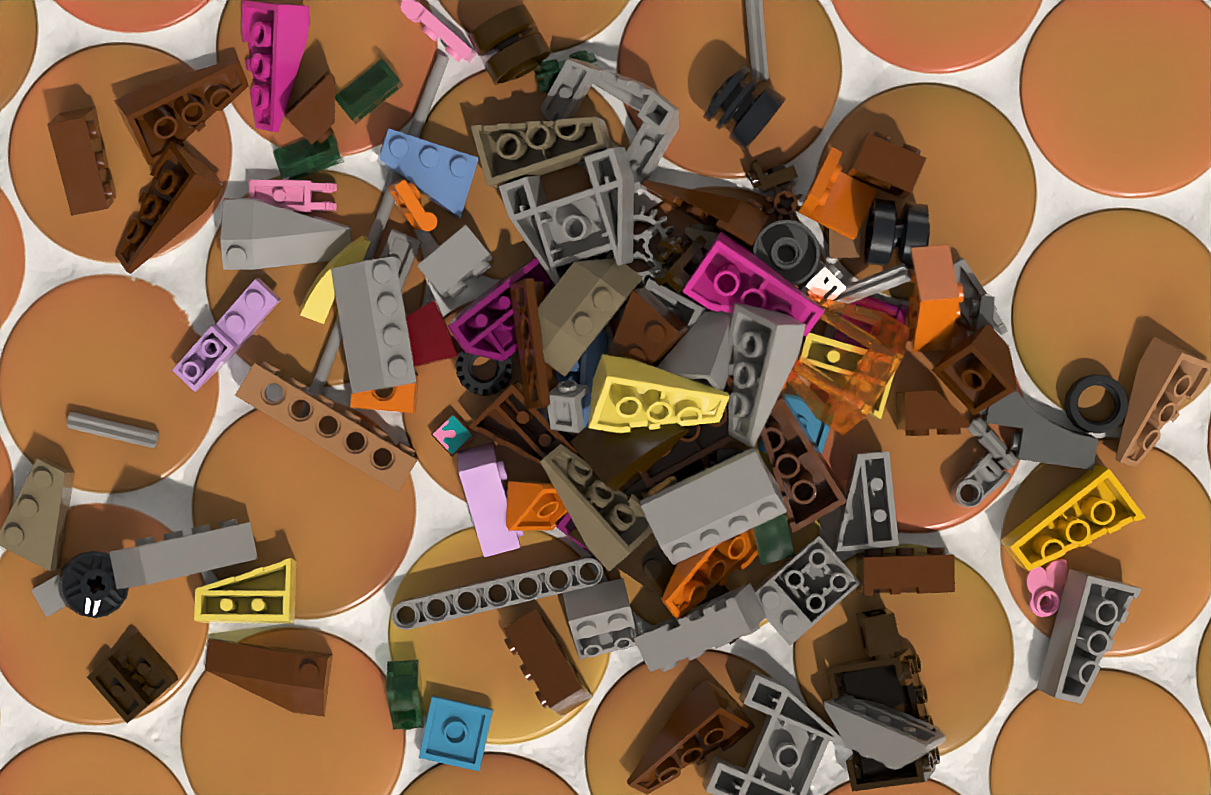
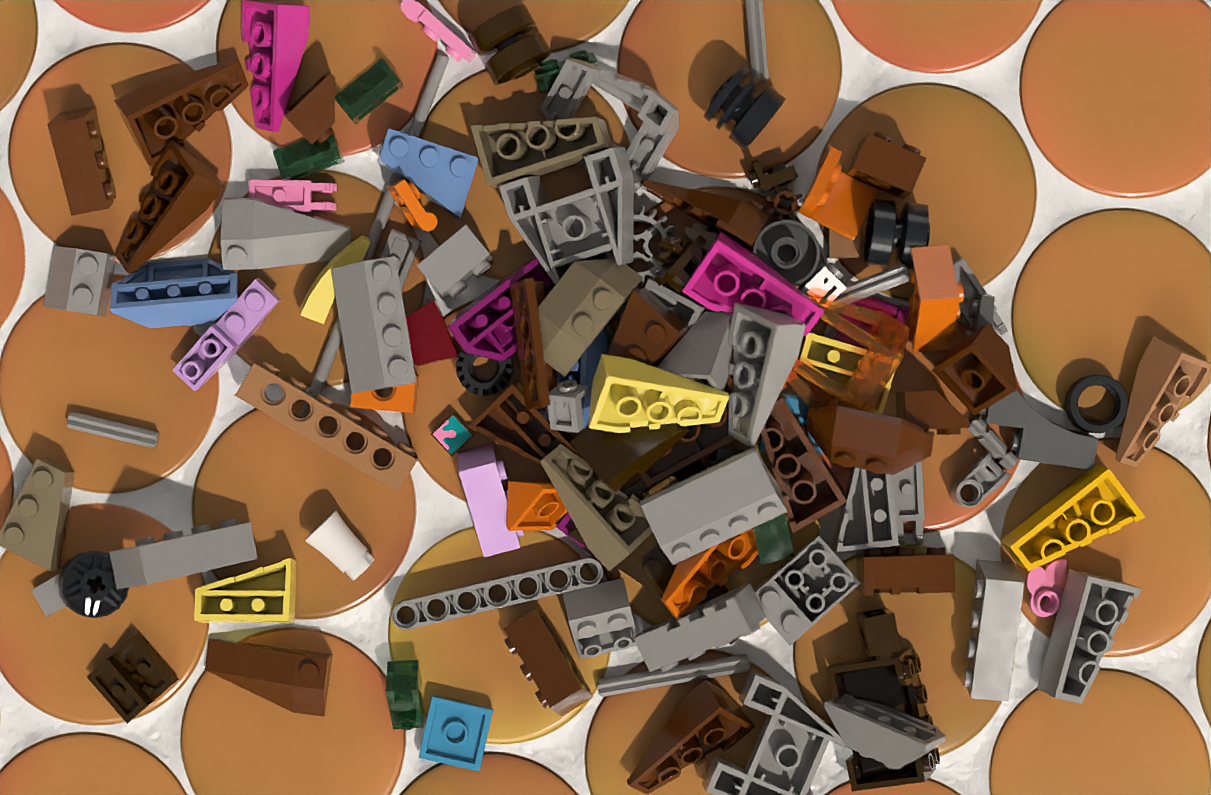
(80, 281): none -> light grey slope
(175, 293): none -> medium blue wedge
(340, 546): none -> white plant
(676, 675): none -> light grey axle
(868, 439): none -> reddish brown wedge
(909, 501): none -> light grey hinge
(993, 630): none -> wedge

